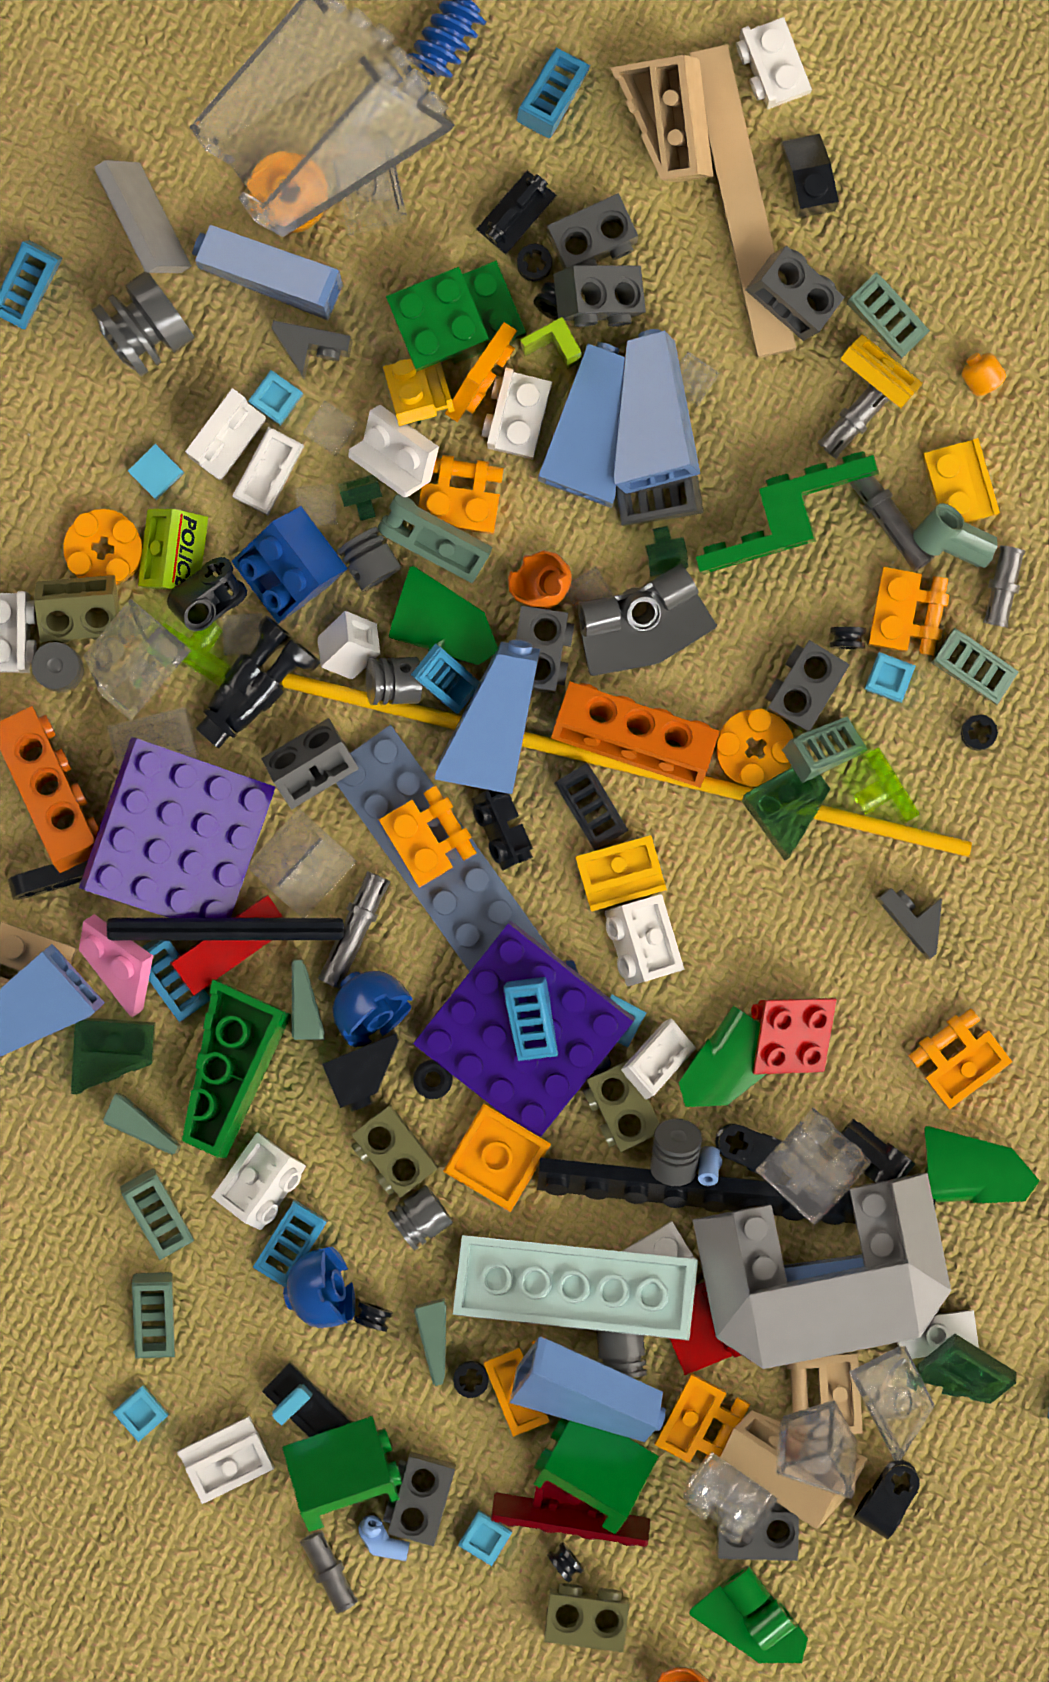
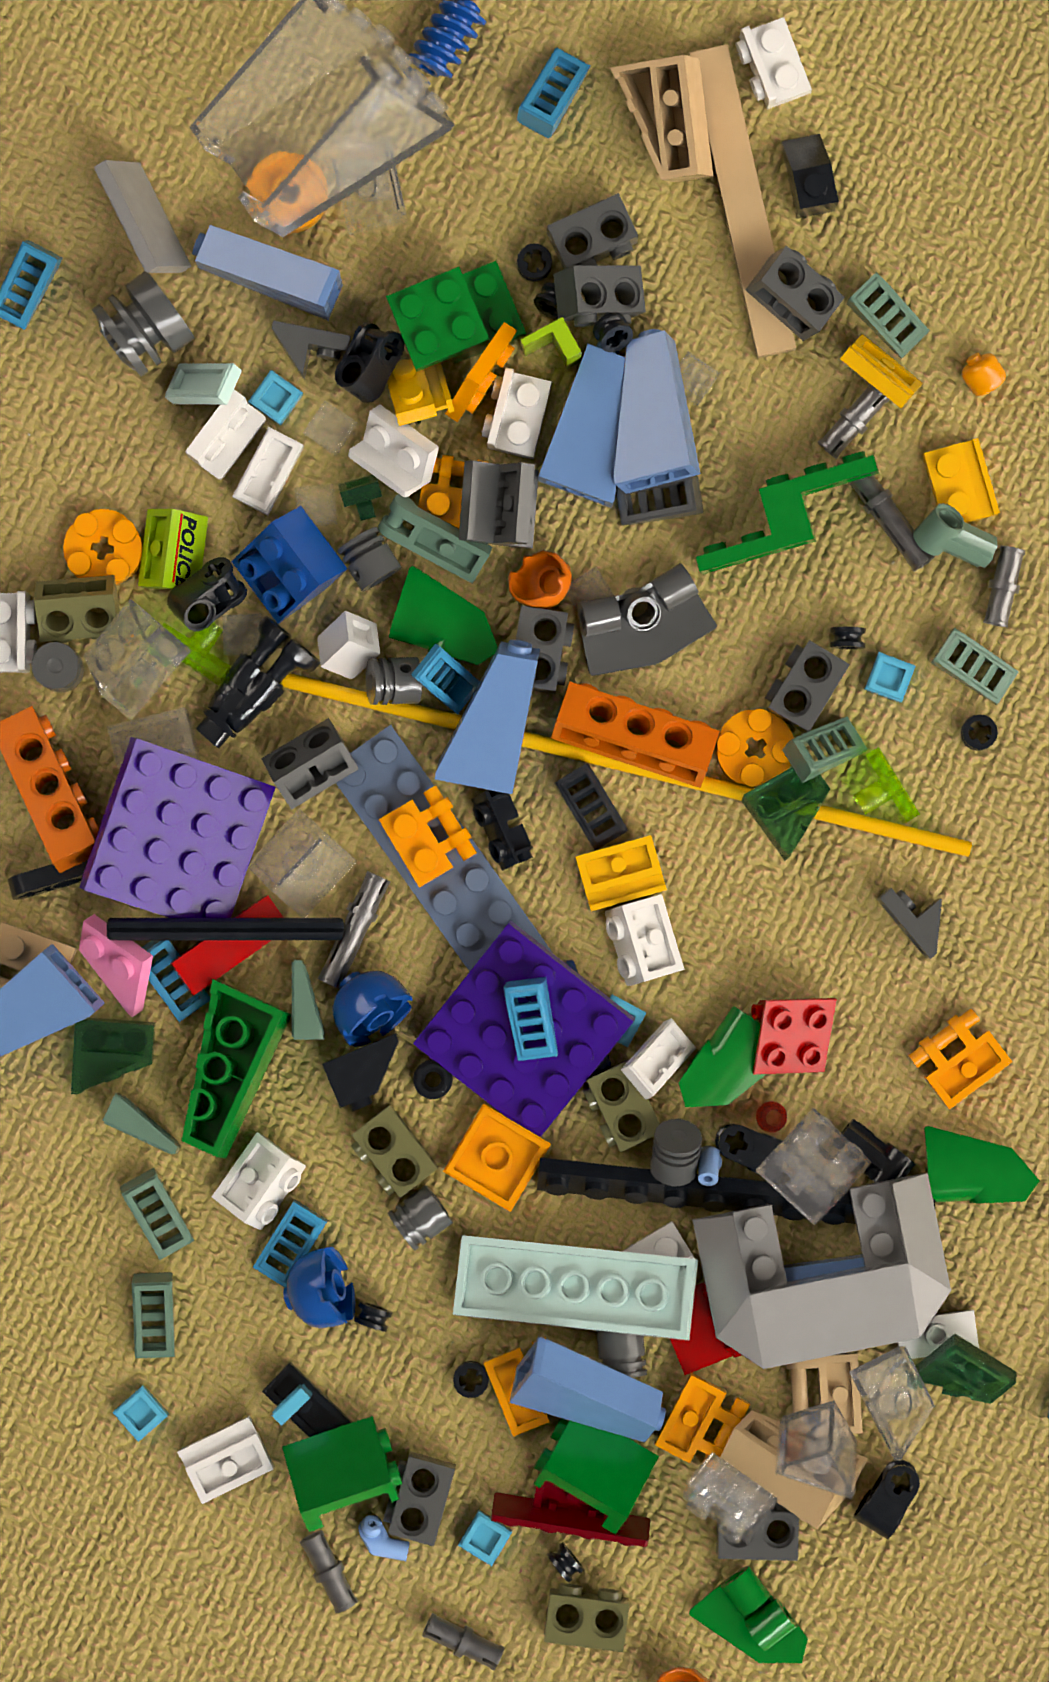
(155, 472): medium azure tile -> none
(203, 383): none -> light aqua tile
(367, 363): none -> black piece
(432, 1329): sand green slope -> none
(463, 1641): none -> flat silver pin
(499, 504): none -> dark grey bracket
(516, 211): black hinge -> none
(612, 332): none -> black bush
(665, 552): clear green tile -> none
(762, 1112): none -> clear red pin
(896, 607): light orange plate -> none

